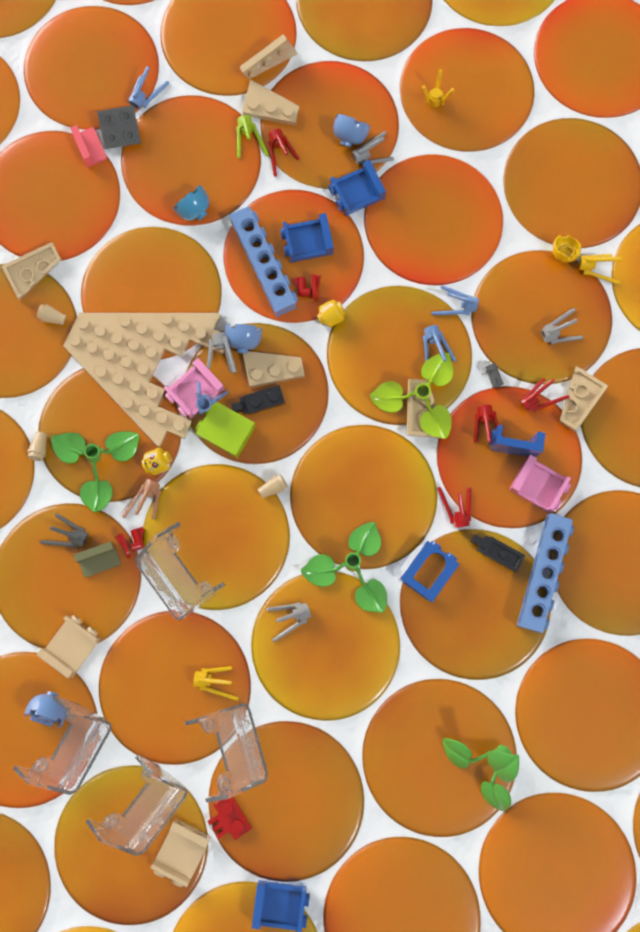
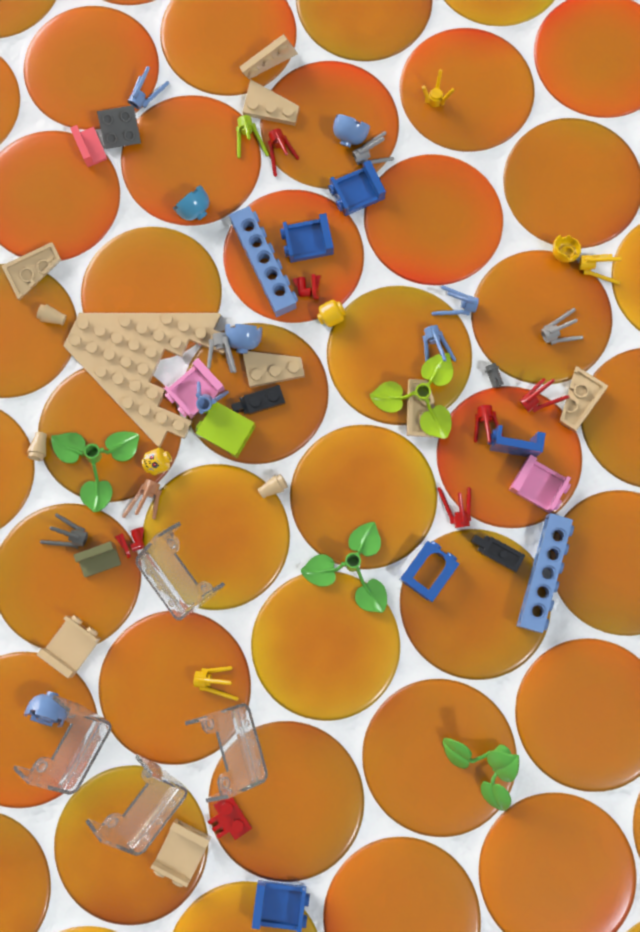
(300, 613): light grey plant -> none

